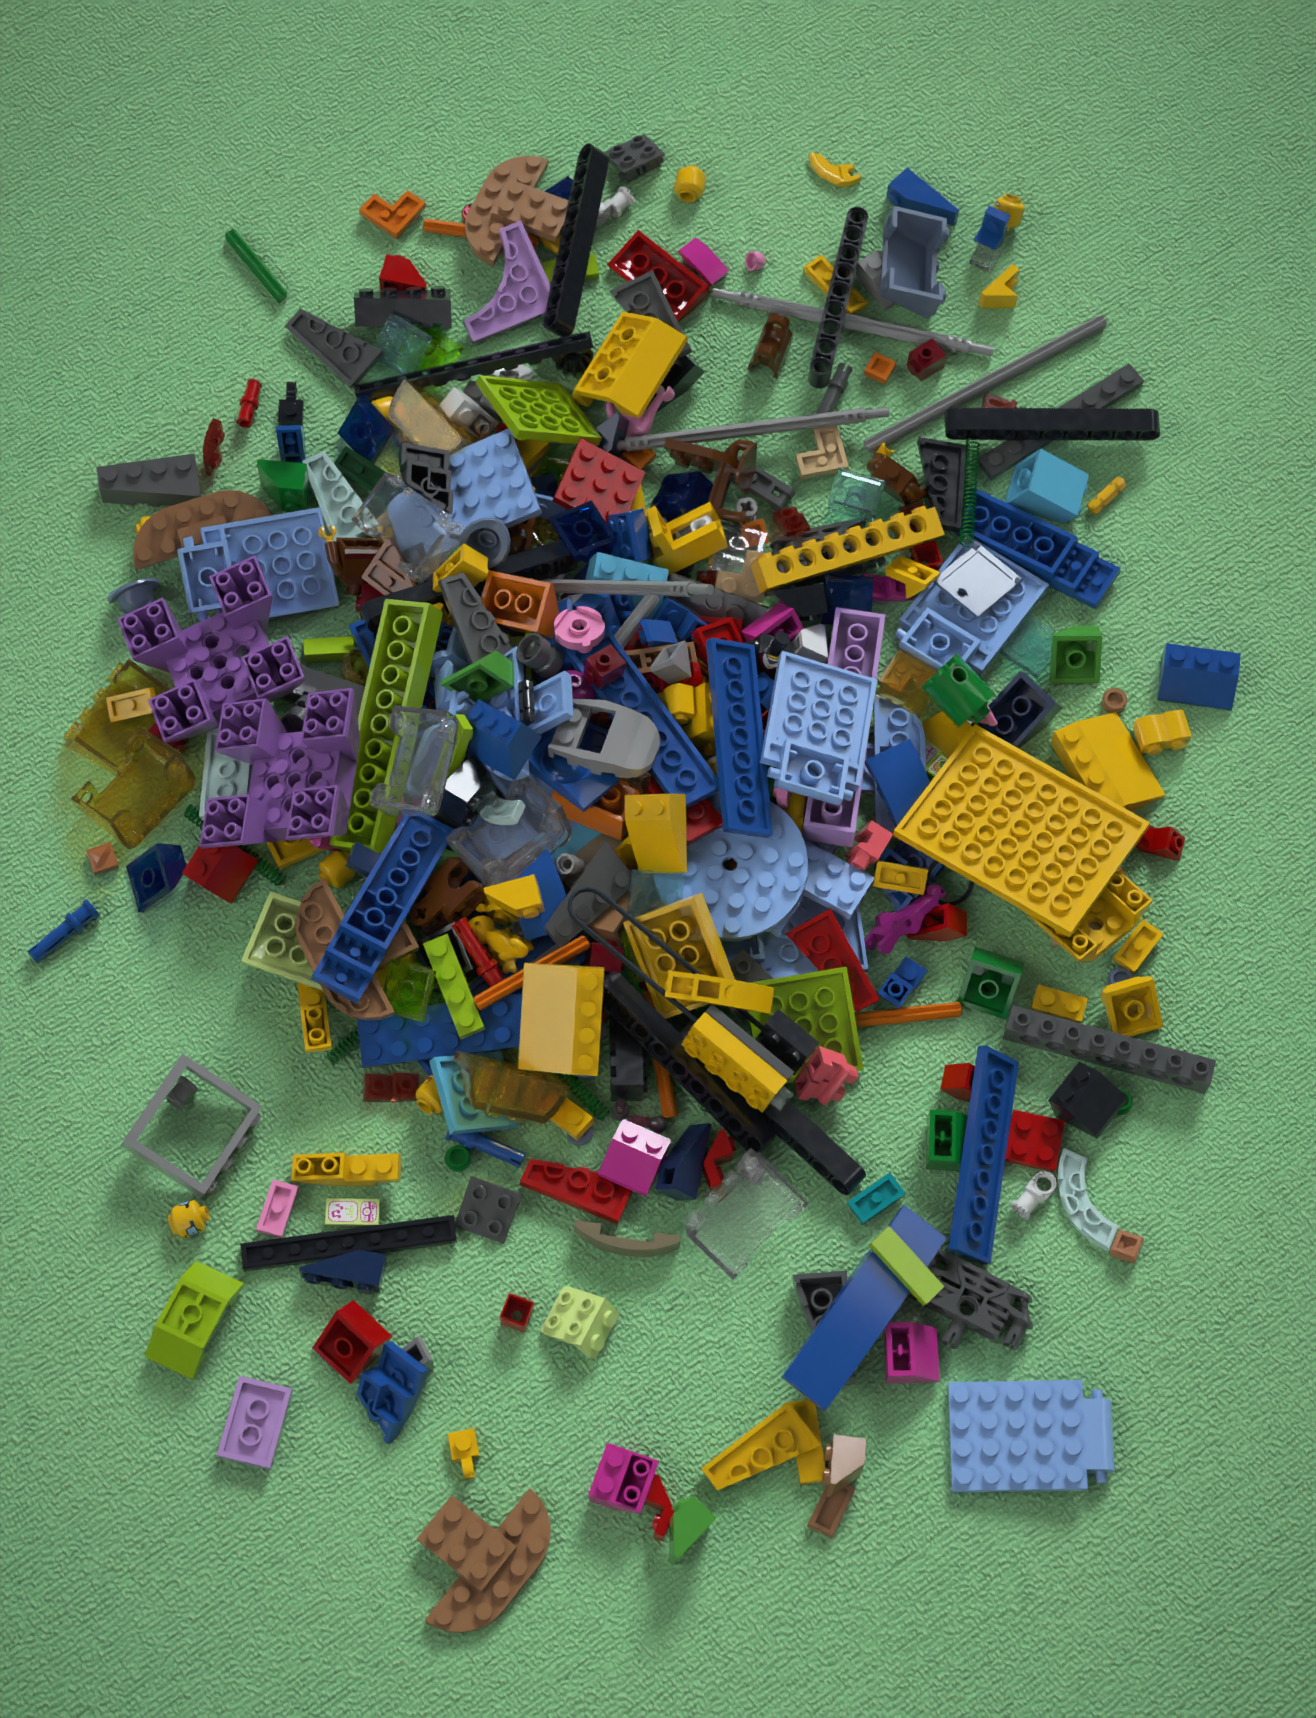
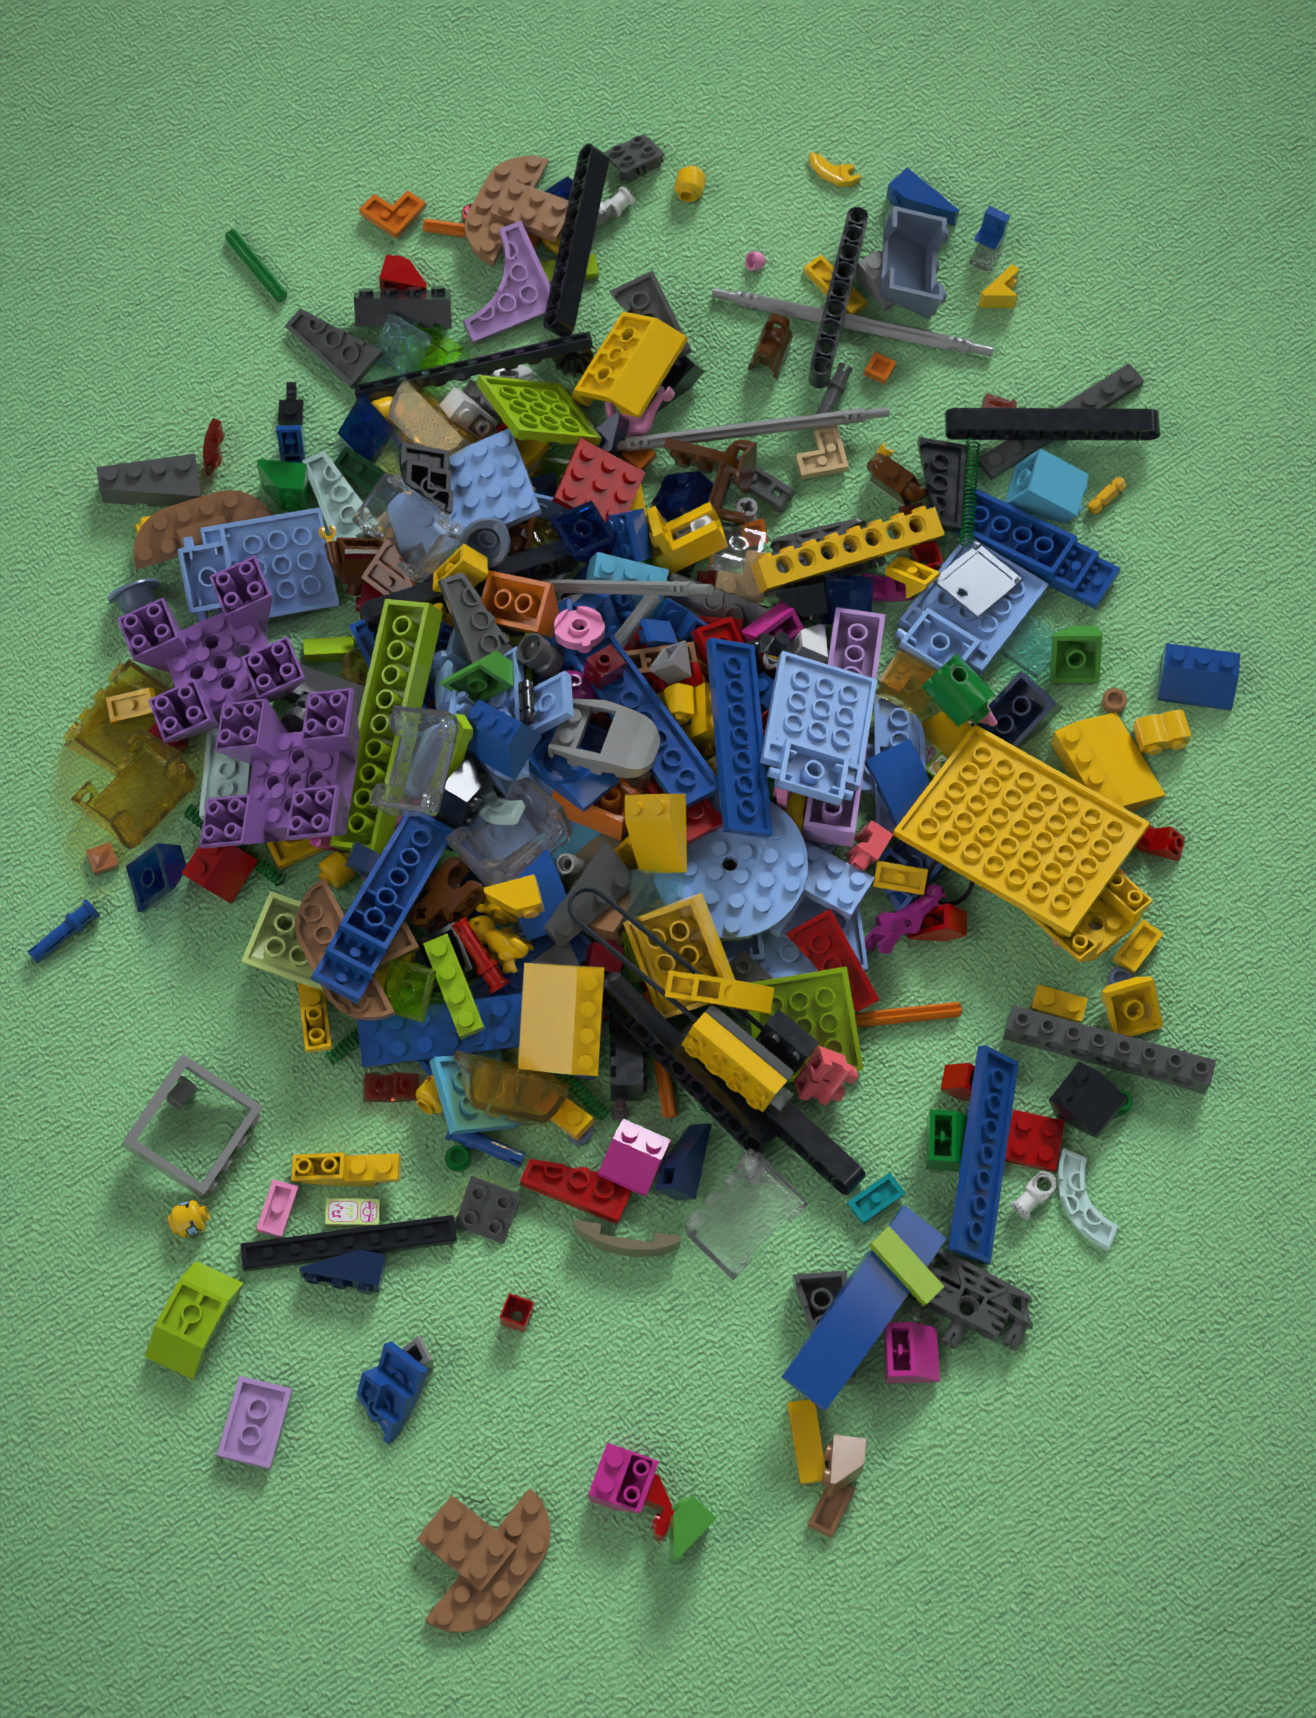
(249, 403): red pin -> none
(351, 1341): red slope -> none
(464, 1449): yellow plate -> none
(515, 981): orange axle -> none
(581, 1320): yellowish green bracket -> none
(657, 1123): piece -> none
(680, 286): red slope -> none
(705, 262): dark pink slope -> none
(718, 1154): red slope -> none
(763, 1447): yellow wing -> none
(790, 521): clear red slope -> none
(855, 495): clear light blue slope -> none
(902, 982): blue slope -> none
(926, 360): dark red brick -> none
(985, 383): light grey axle -> none
(990, 983): green slope -> none
(1012, 206): yellow head -> none
(1028, 1436): light blue plate -> none
(1126, 1246): nougat tile -> none

